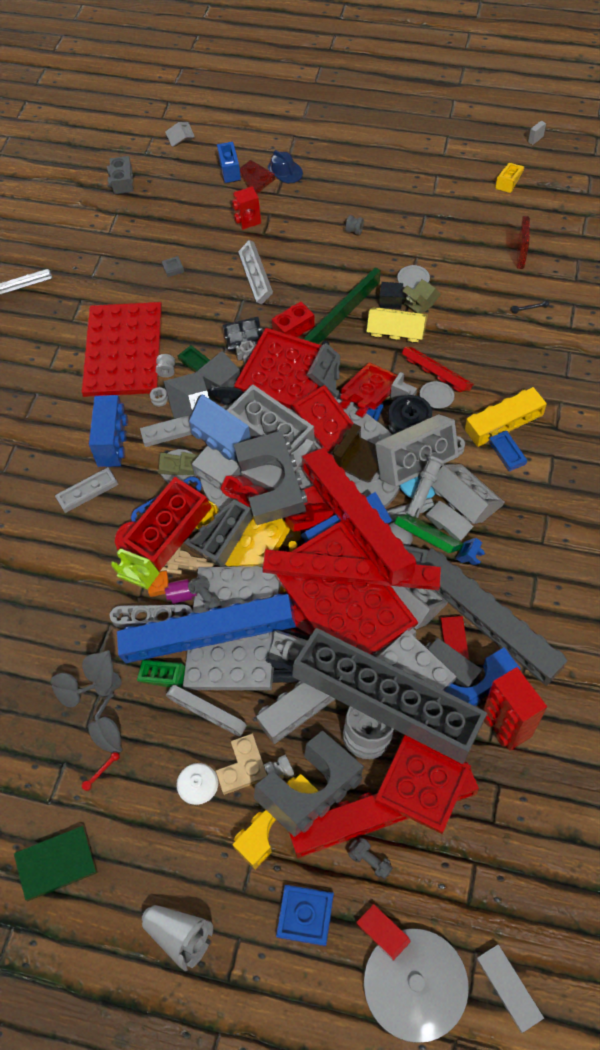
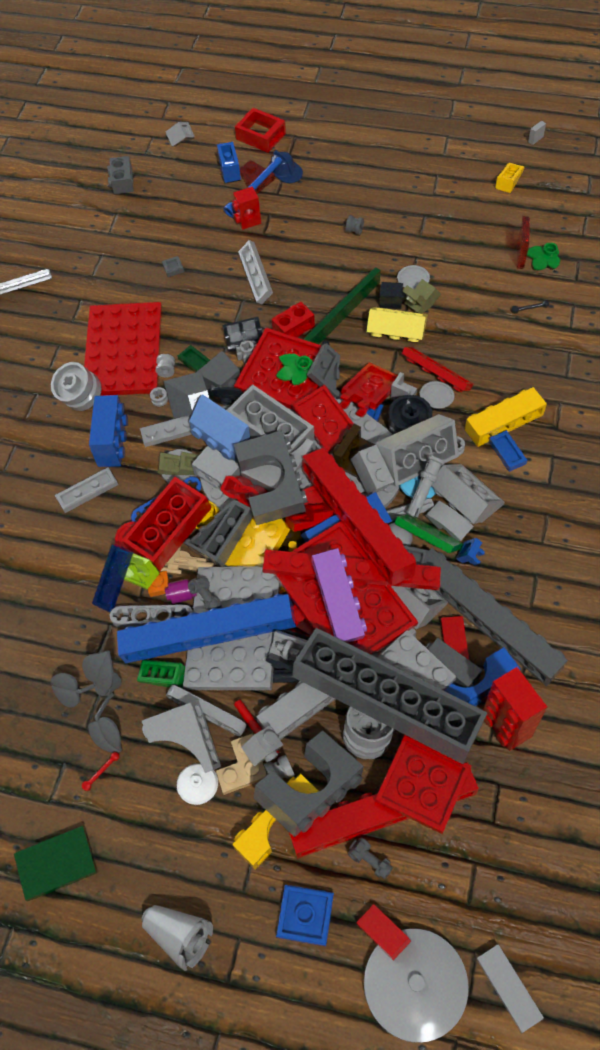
(75, 386): none -> light grey wheel
(112, 577): none -> clear blue plate
(186, 727): none -> light grey arch
(229, 210): none -> blue piece
(247, 716): none -> red bar
(262, 746): none -> light grey brick
(263, 142): none -> red window
(293, 368): none -> green plate
(338, 597): none -> medium lavender brick
(372, 470): none -> light grey brick
(544, 256): none -> green plate

